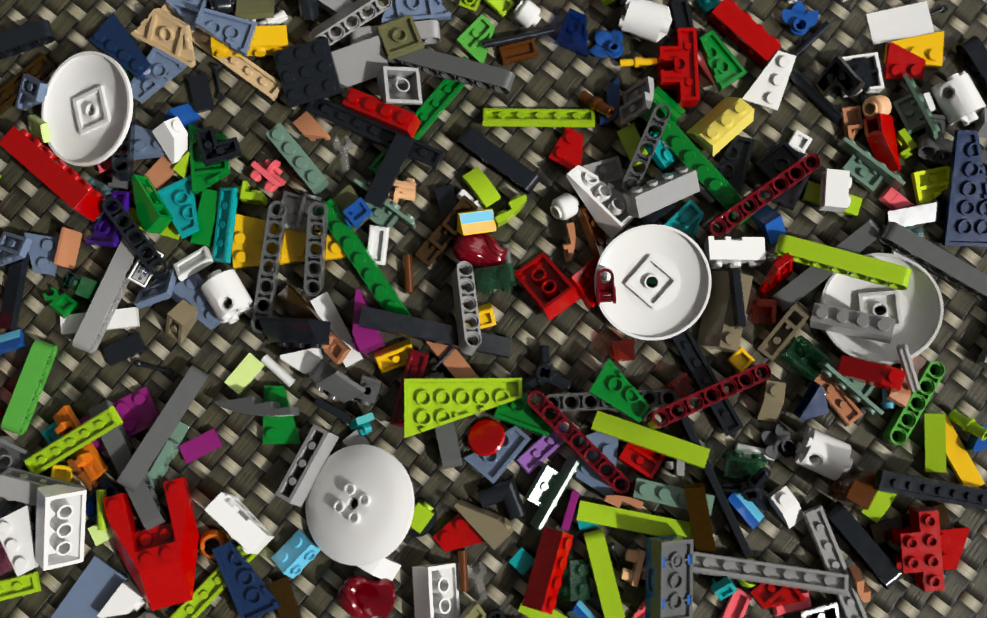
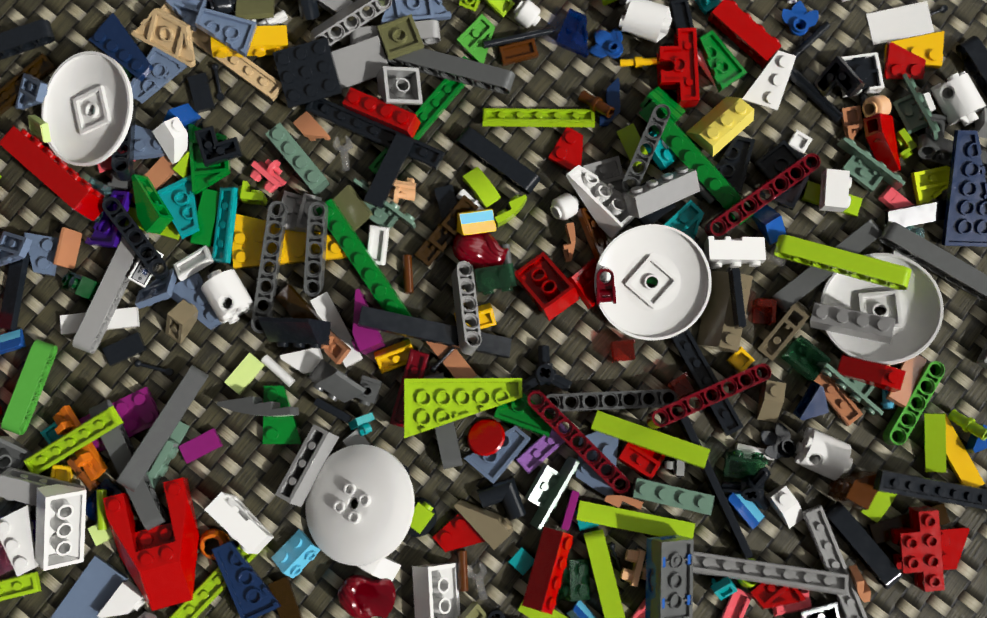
(61, 304): green plate -> none
(357, 213): blue bracket -> none
(617, 392): green wing -> none
(637, 100): light grey slope -> none
(699, 517): dark brown tile -> none
(778, 273): red wing -> none
(907, 365): light grey axle -> none

